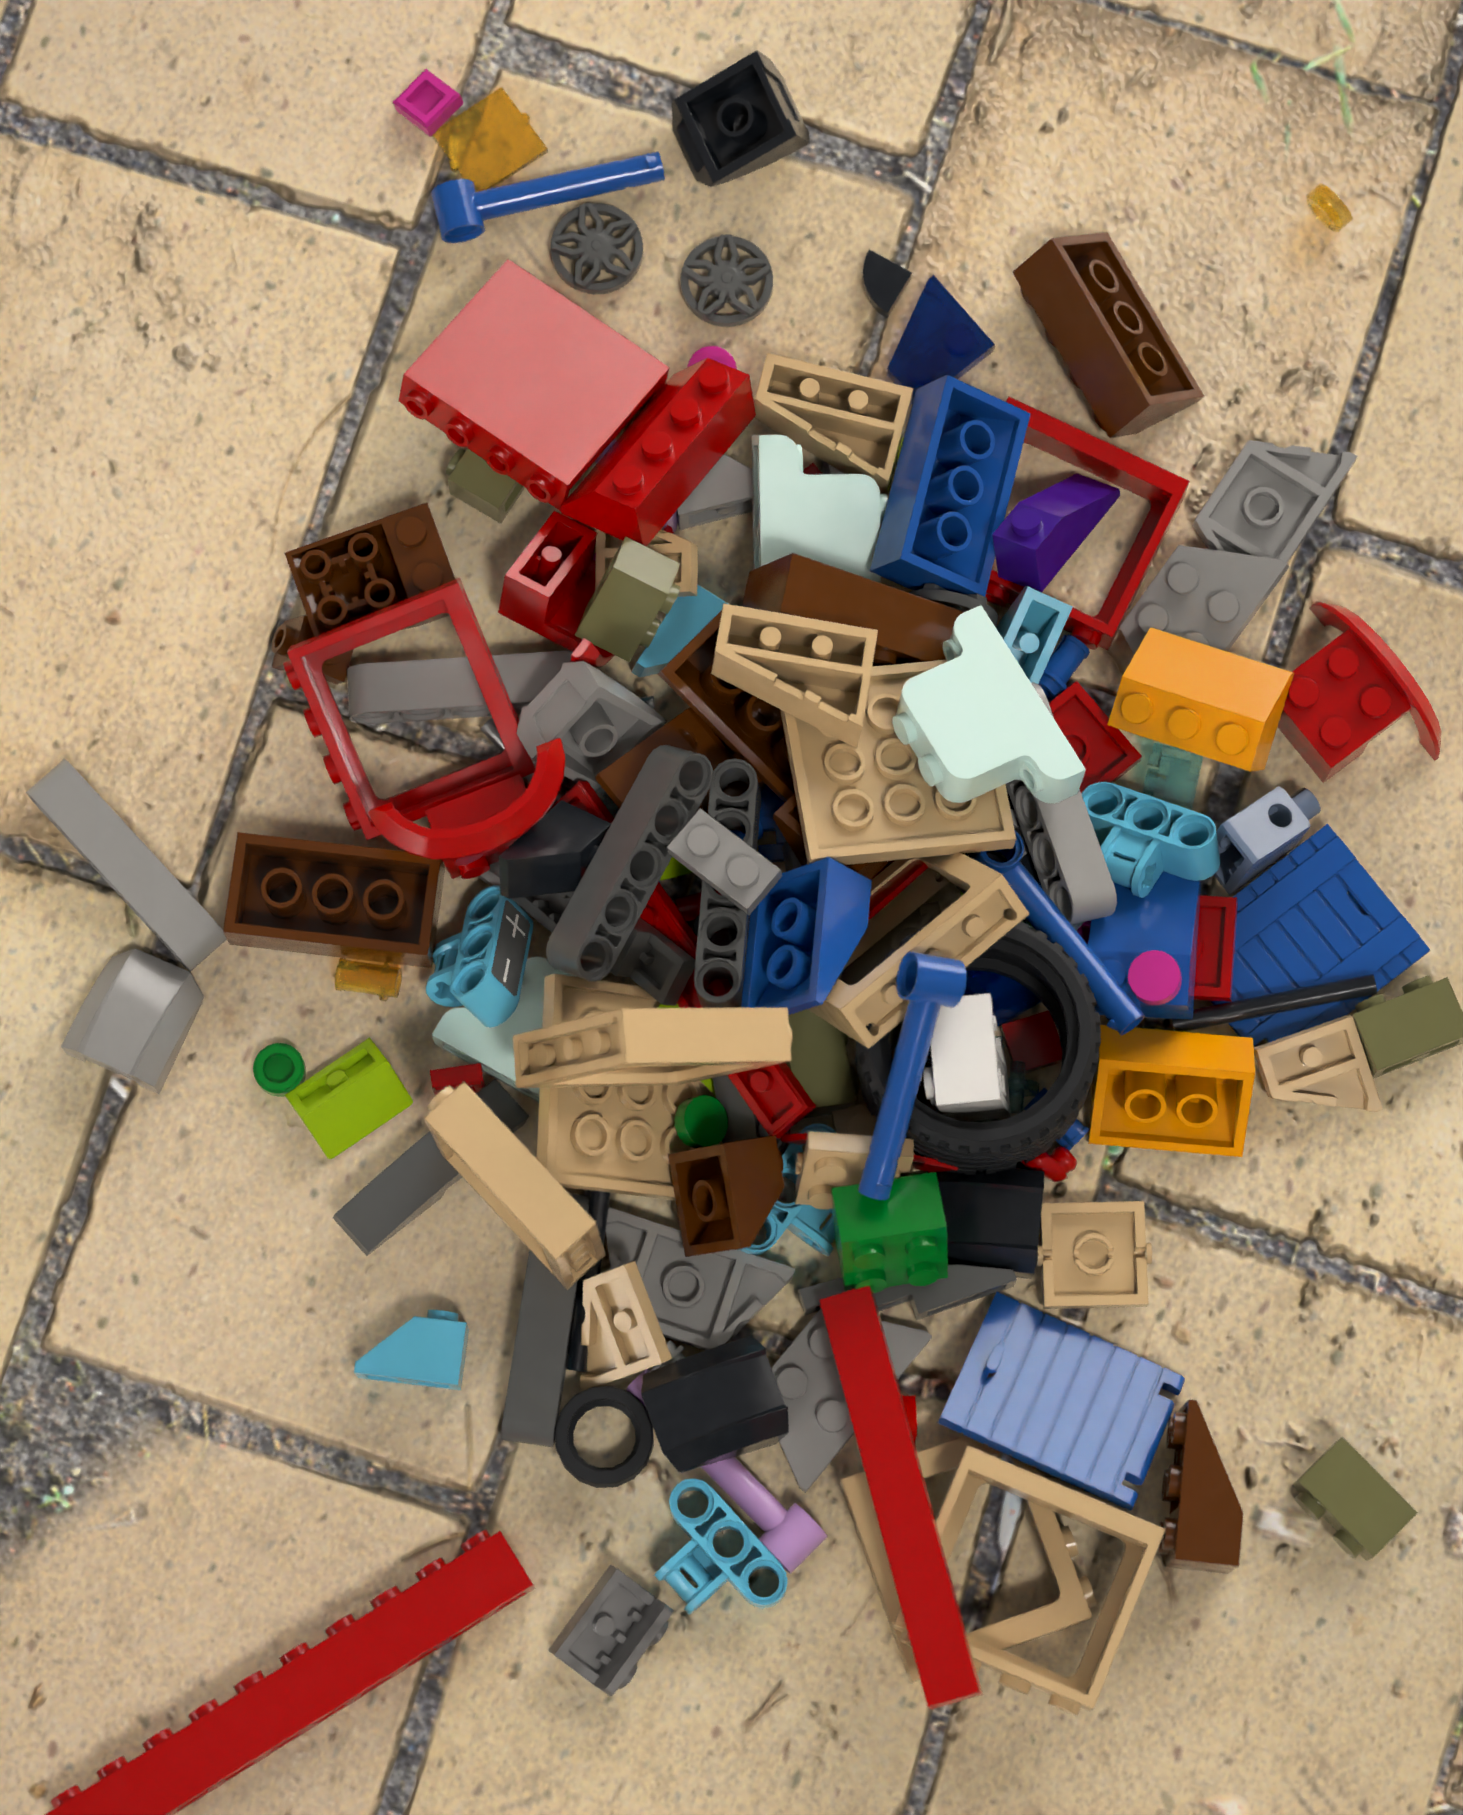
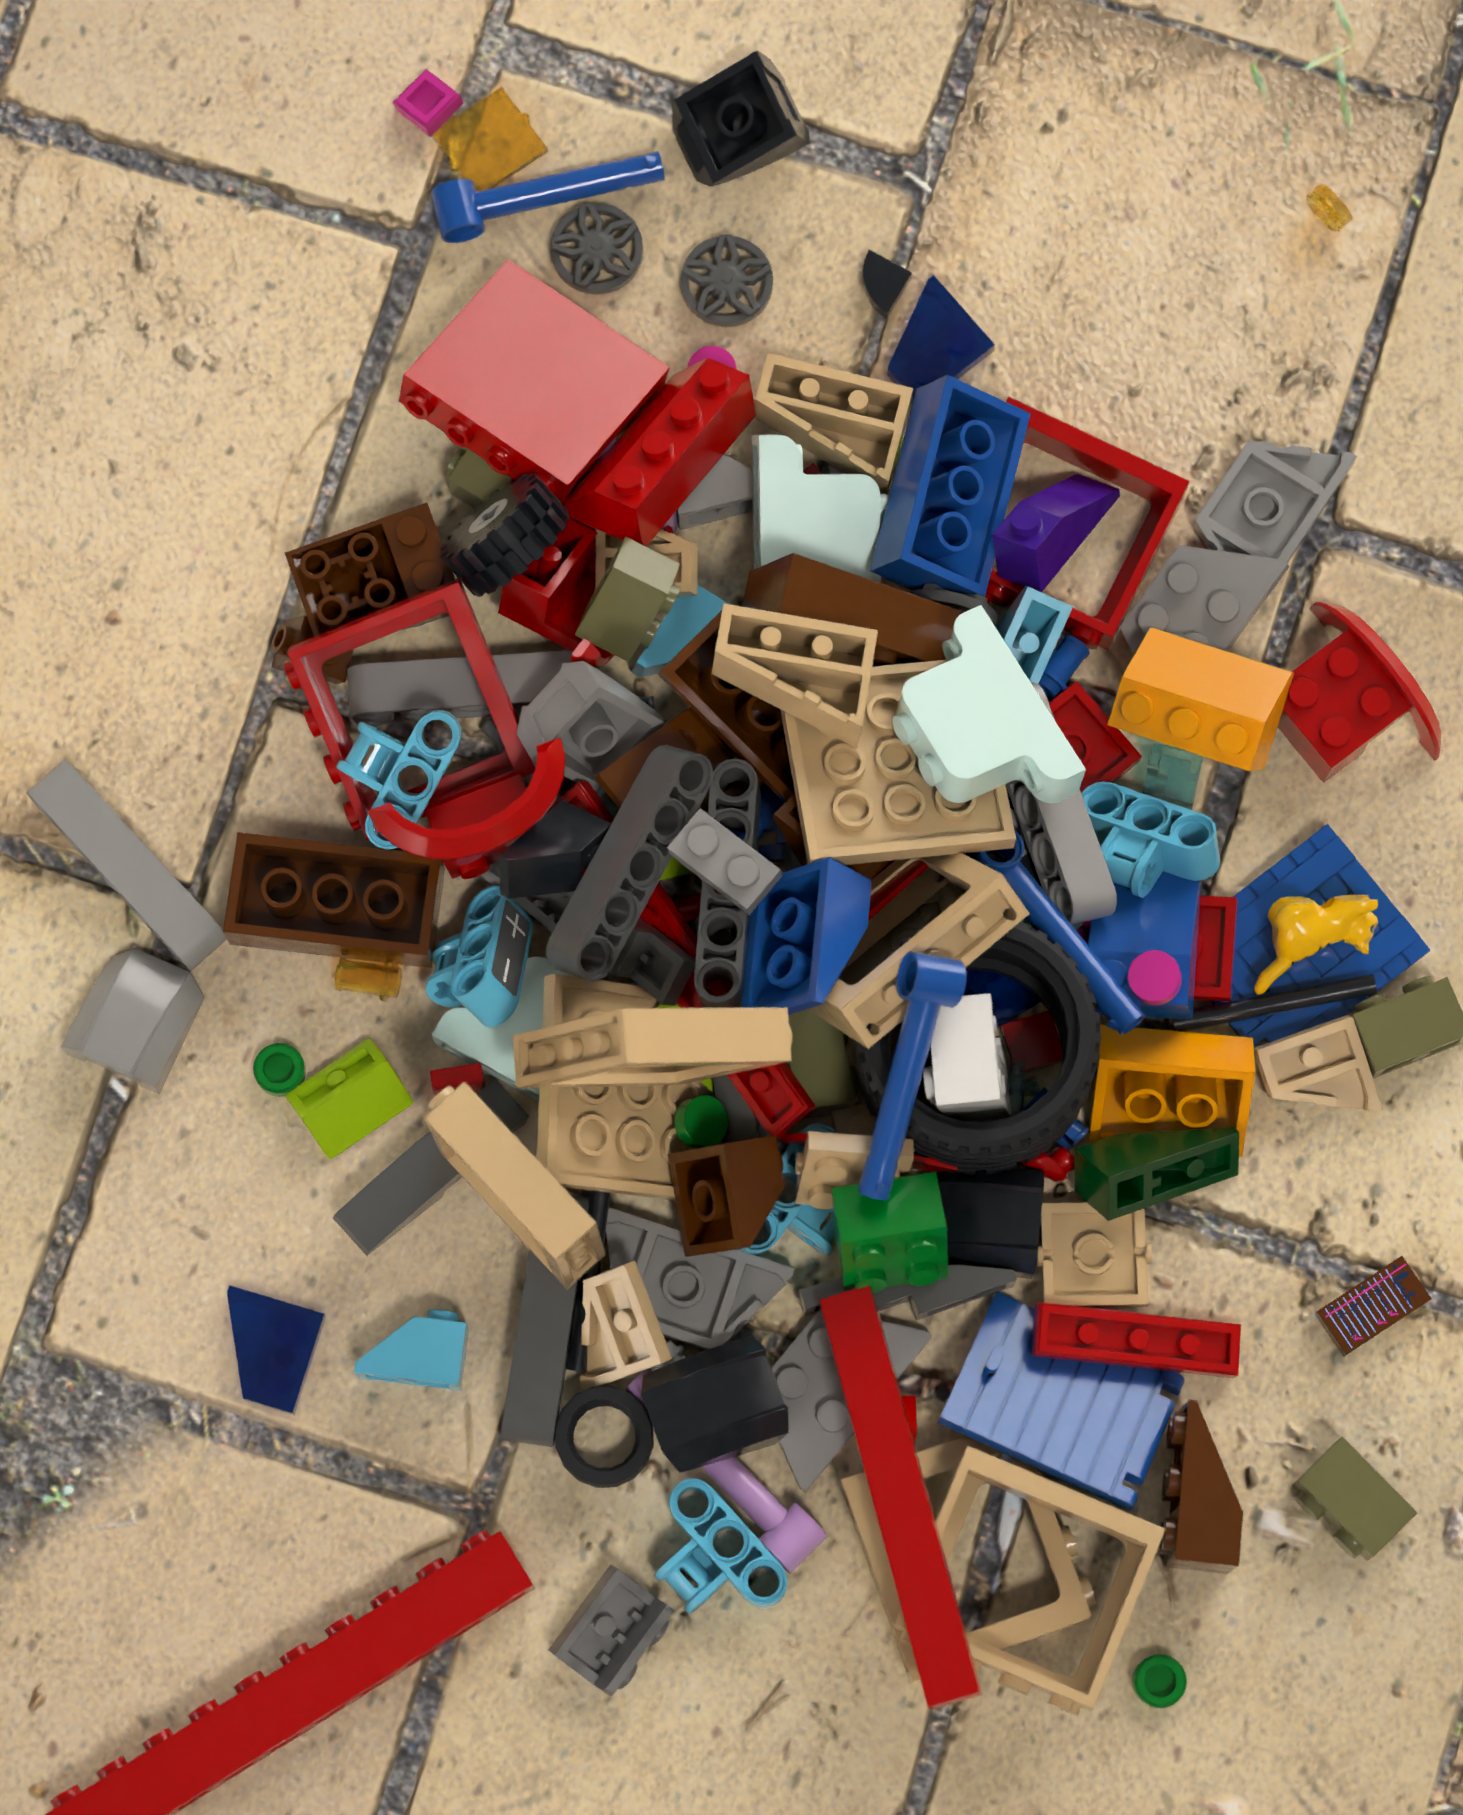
(272, 1347): none -> clear blue wing
(389, 759): none -> medium azure beam
(504, 534): none -> black wheel
(1106, 333): reddish brown slope -> none
(1136, 1340): none -> red tile
(1152, 1167): none -> dark green slope
(1159, 1681): none -> green tile
(1262, 834): sand blue torso -> none
(1306, 928): none -> yellow animal
(1372, 1306): none -> reddish brown tile

